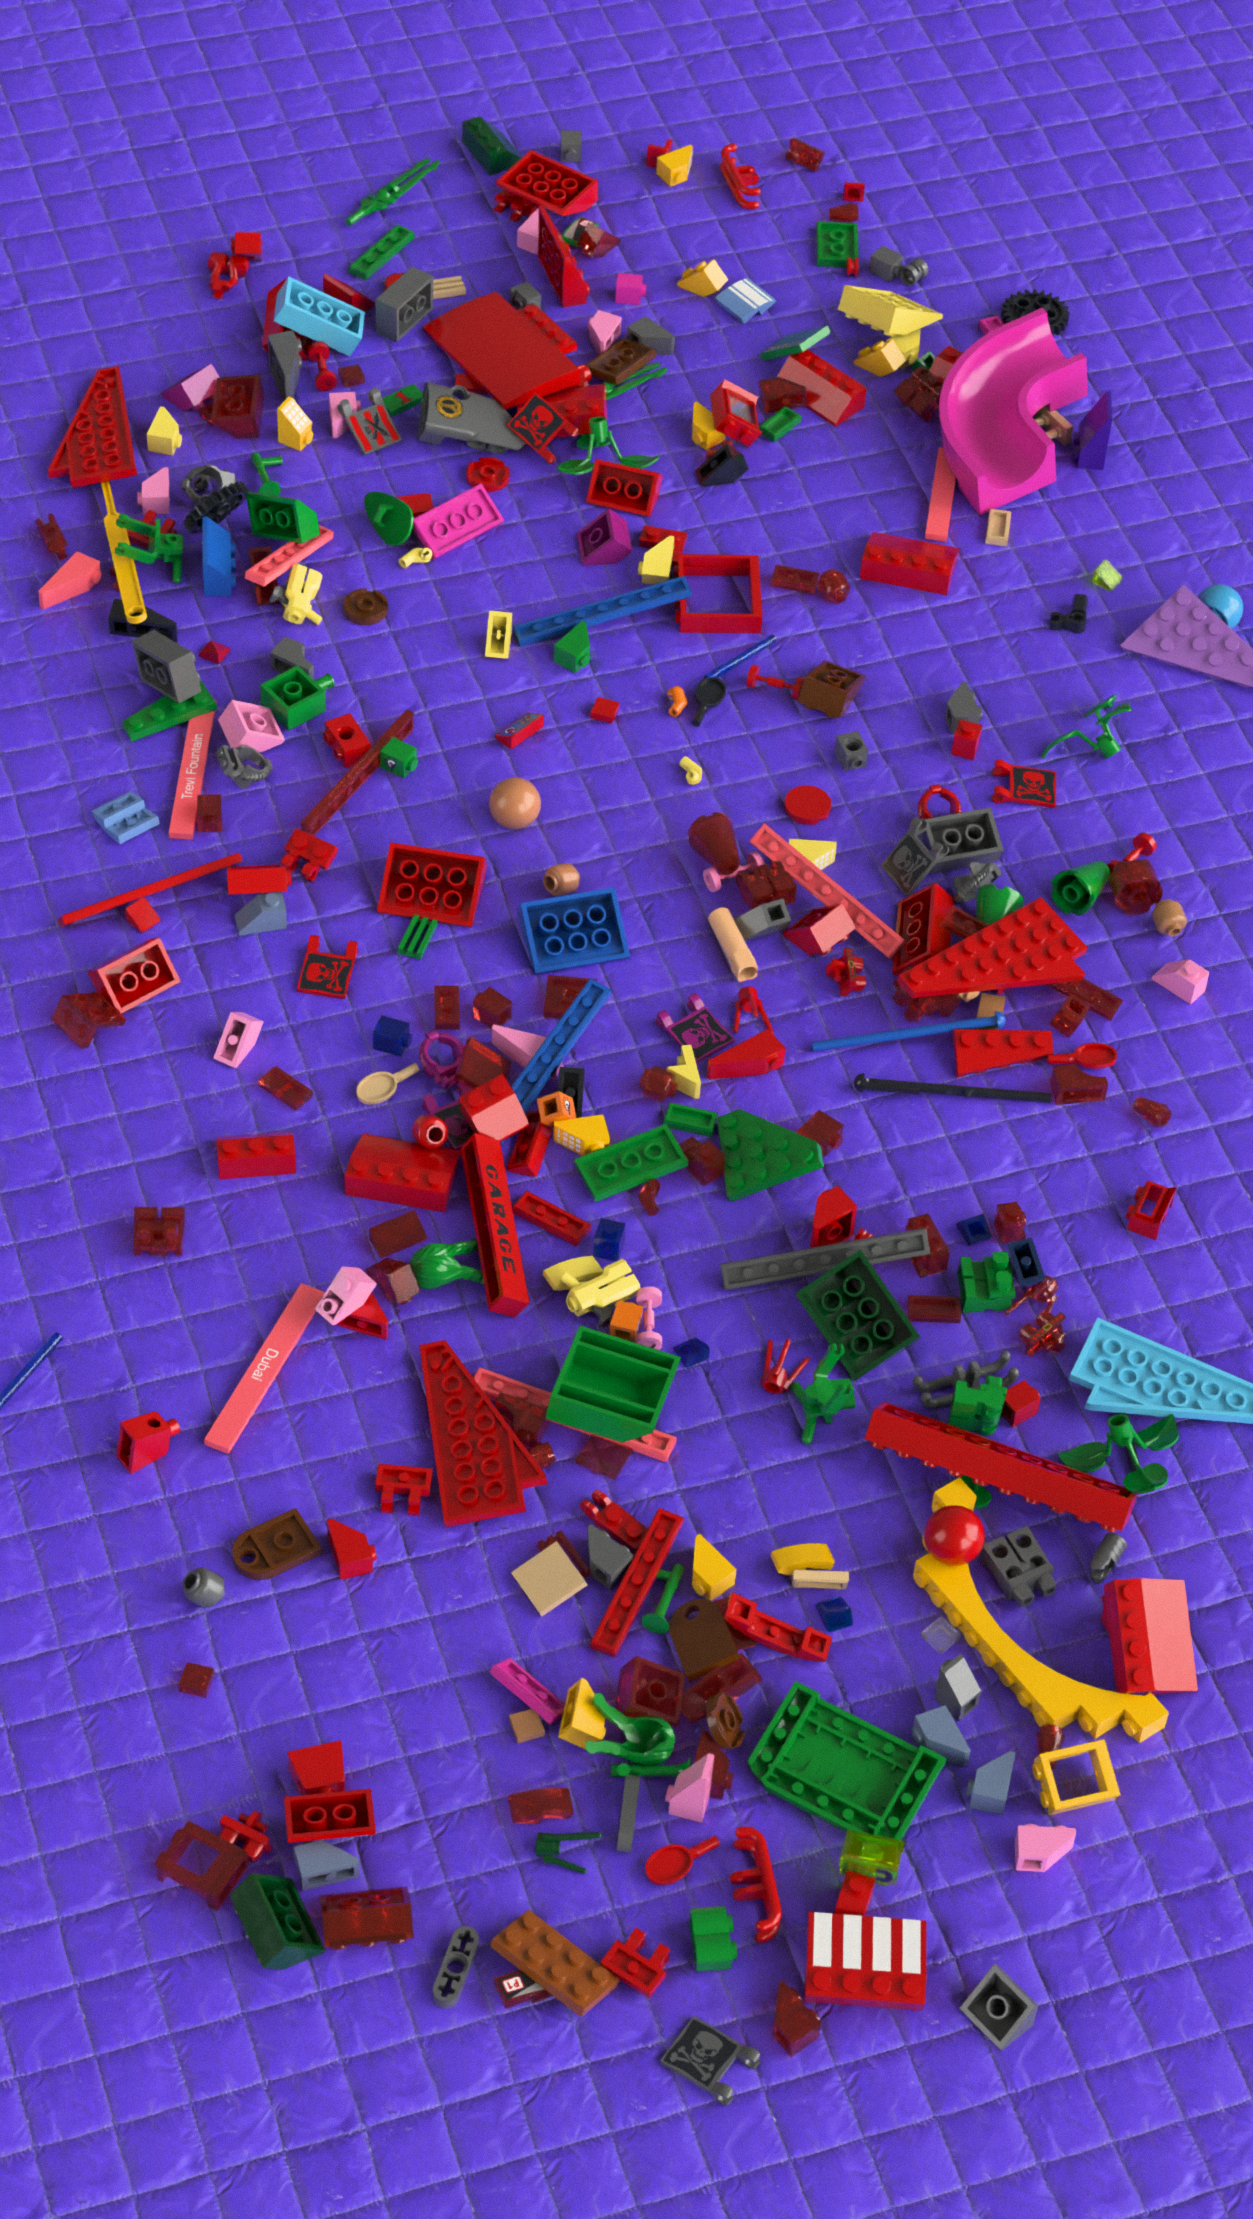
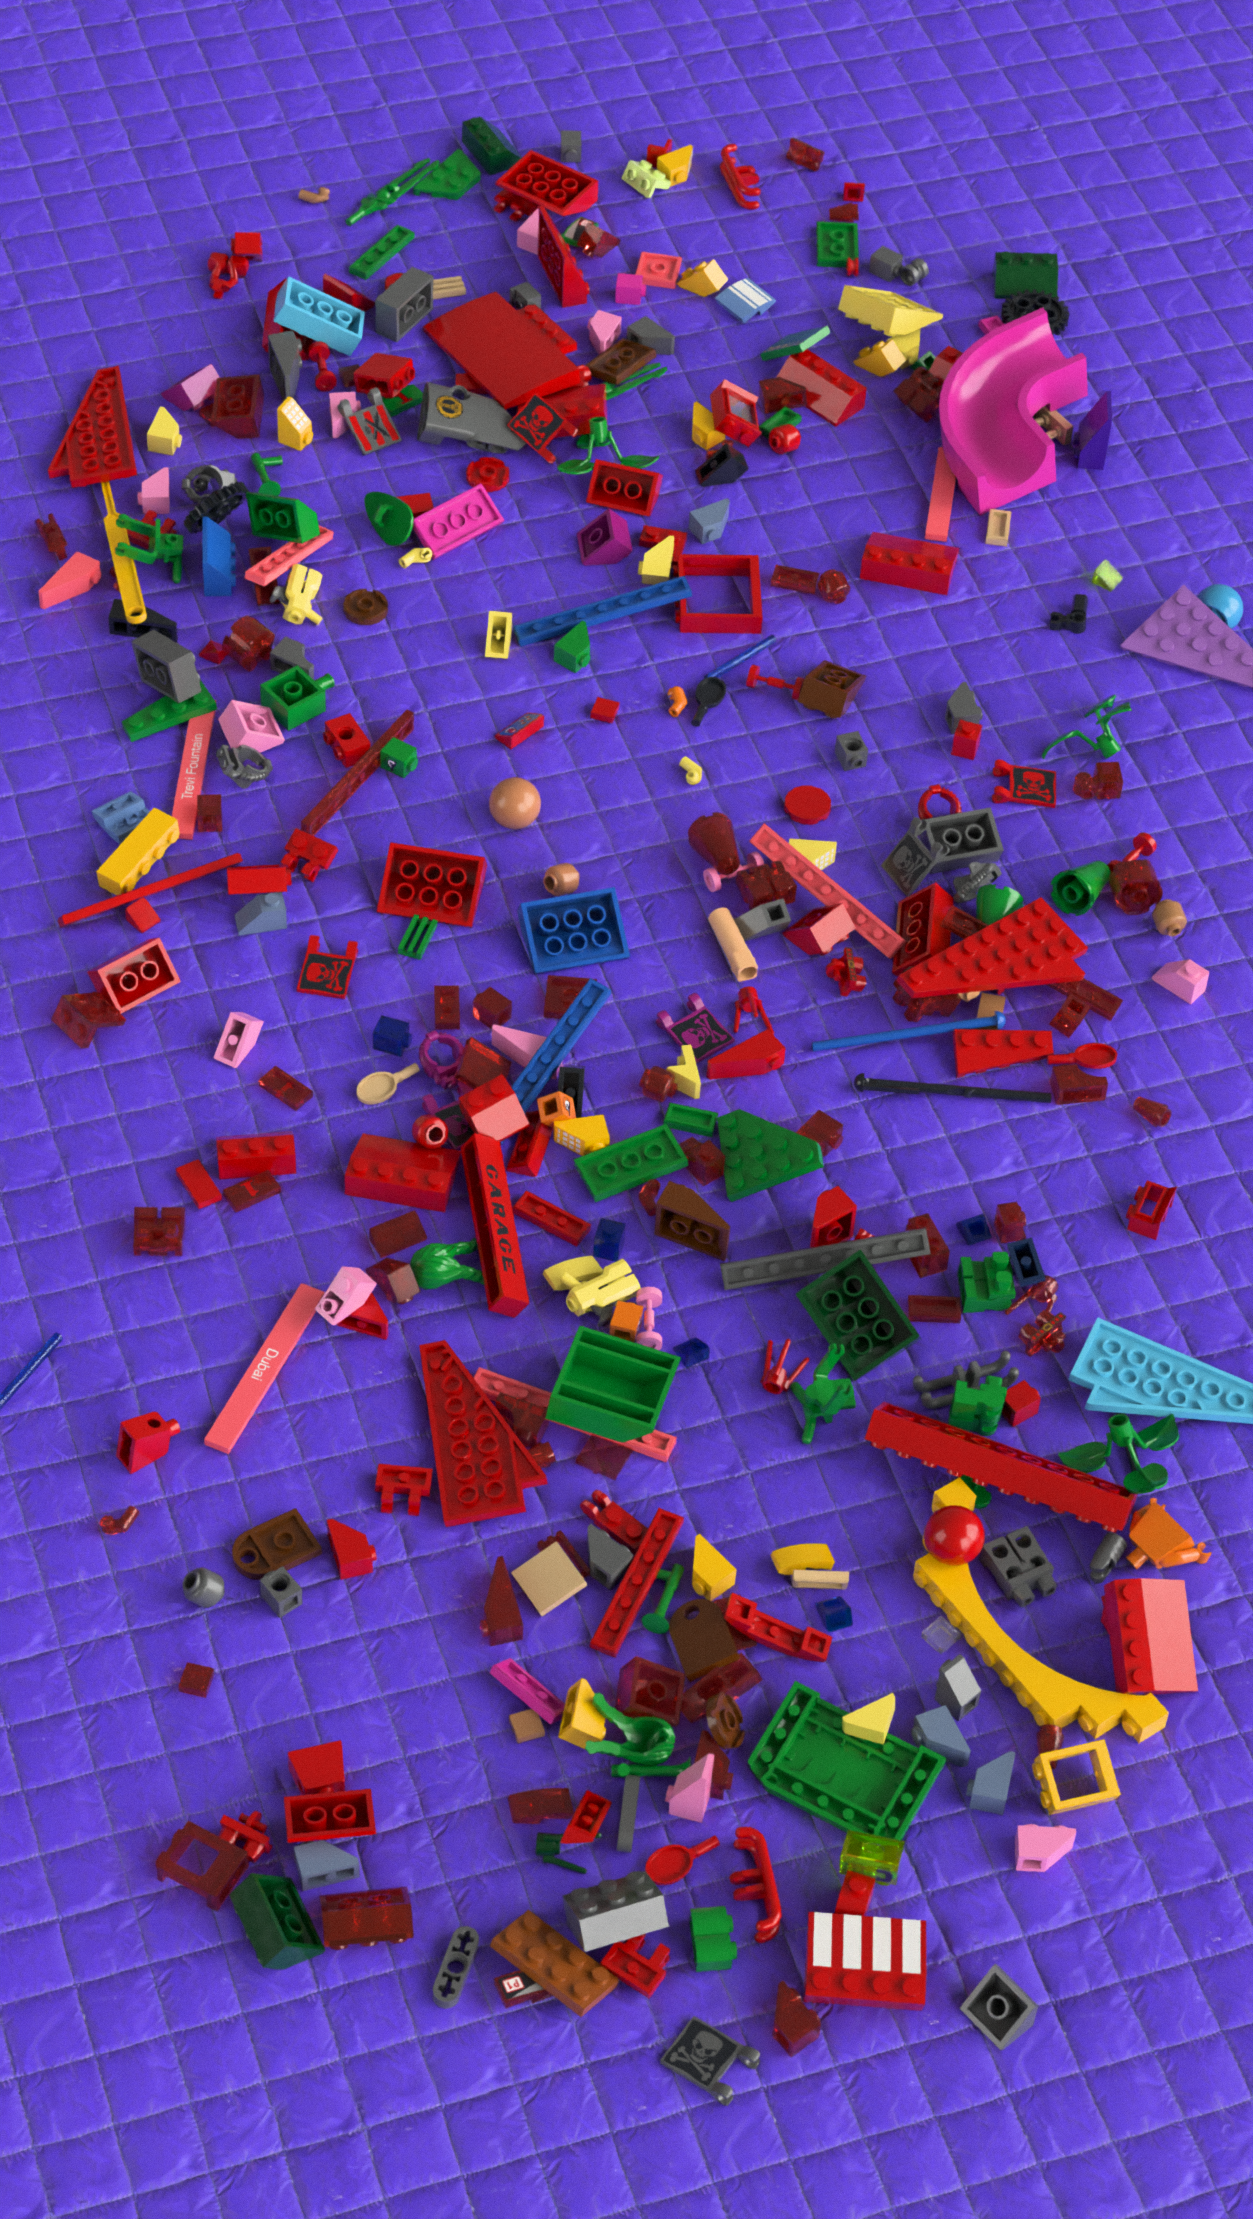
(114, 1526): none -> clear red arm
(138, 852): none -> yellow brick
(198, 1184): none -> red tile
(248, 642): none -> clear red brick
(251, 1191): none -> clear red tile
(280, 1601): none -> dark grey brick
(315, 197): none -> medium nougat arm
(386, 373): none -> red brick
(451, 178): none -> green wing
(501, 1613): none -> clear red slope
(586, 1819): none -> red slope
(615, 1910): none -> dark grey brick
(644, 178): none -> yellowish green bracket
(659, 269): none -> coral tile
(691, 1222): none -> reddish brown slope
(709, 521): none -> sand blue slope
(784, 439): none -> red head
(871, 1720): none -> light yellow slope
(1024, 271): none -> dark green slope
(1104, 784): none -> clear red brick
(1161, 1539): none -> orange torso

